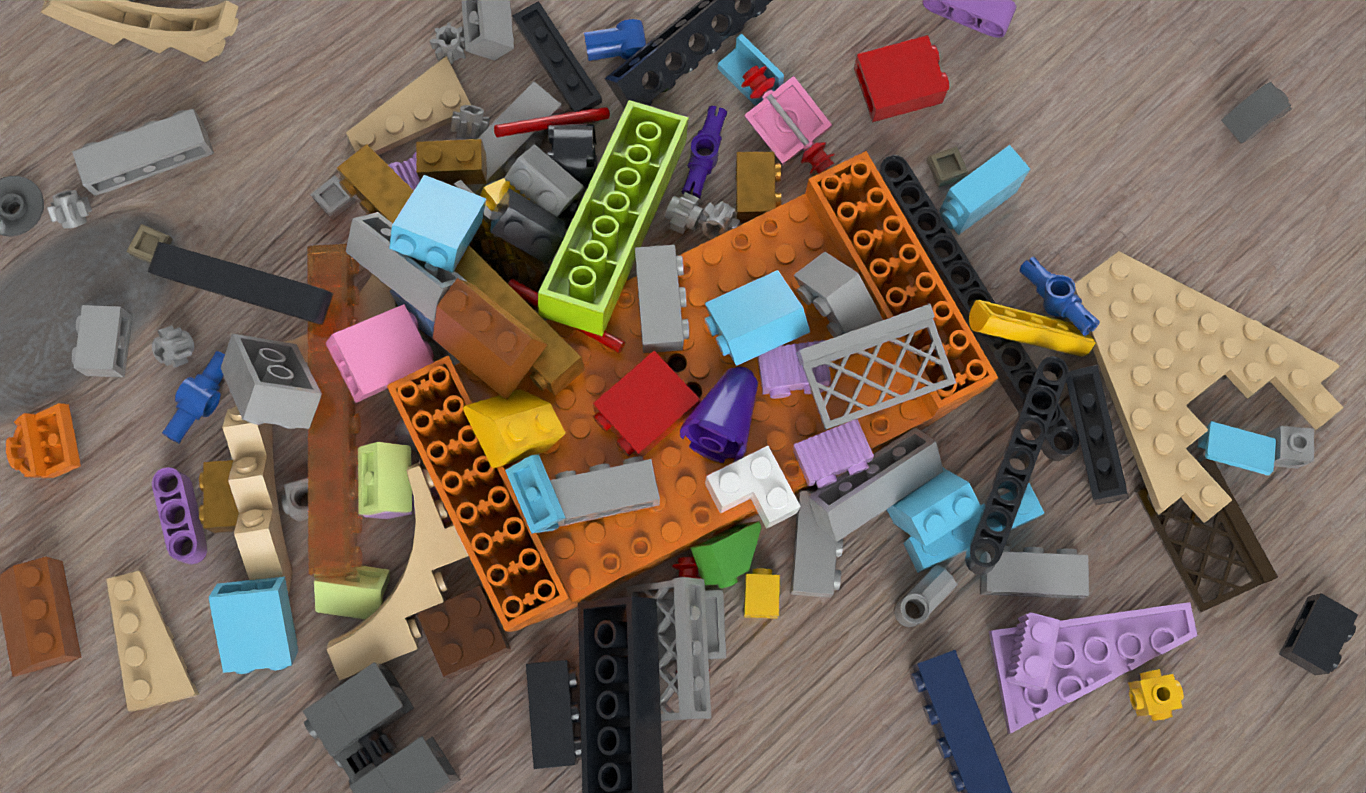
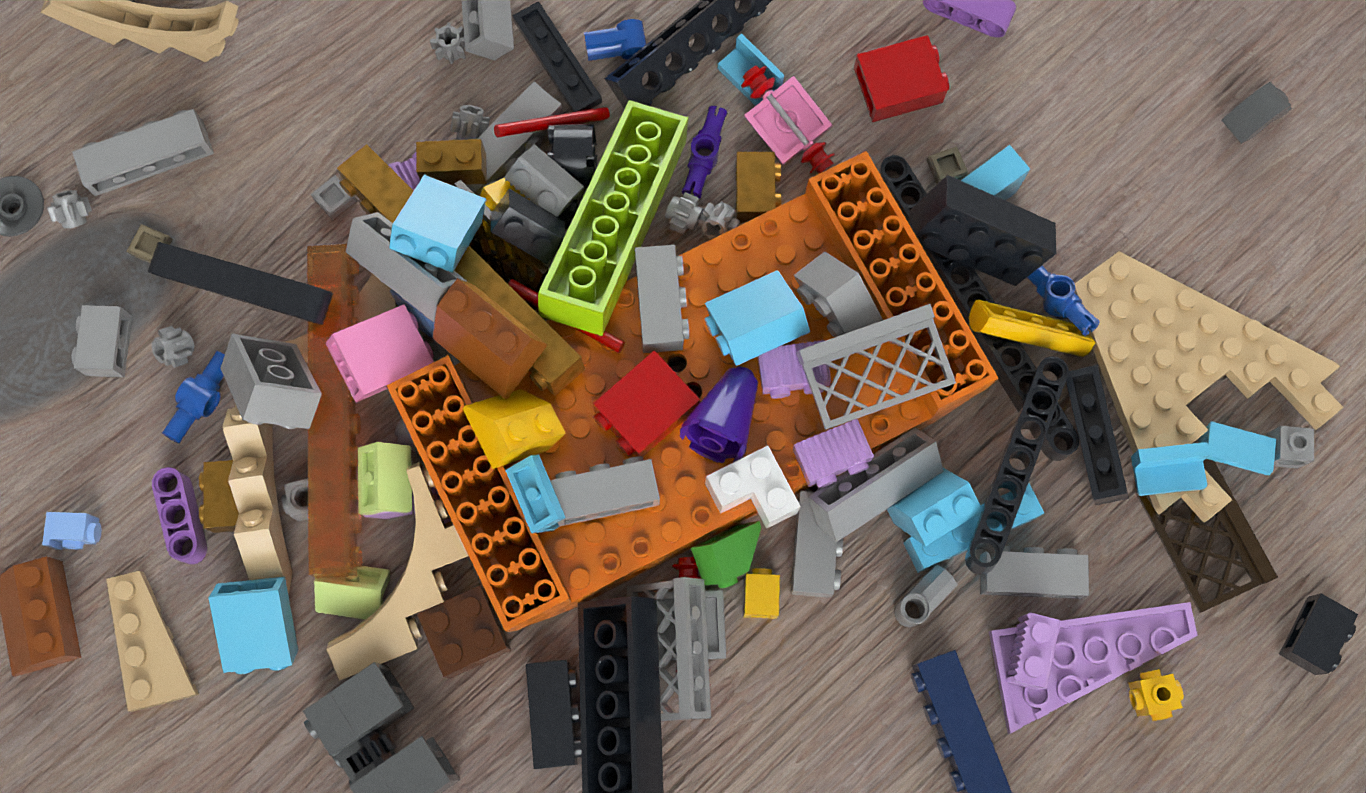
(44, 443): orange slope -> none
(70, 530): none -> light blue brick
(412, 111): tan wing -> none
(983, 231): none -> black piece
(1170, 468): none -> medium azure panel

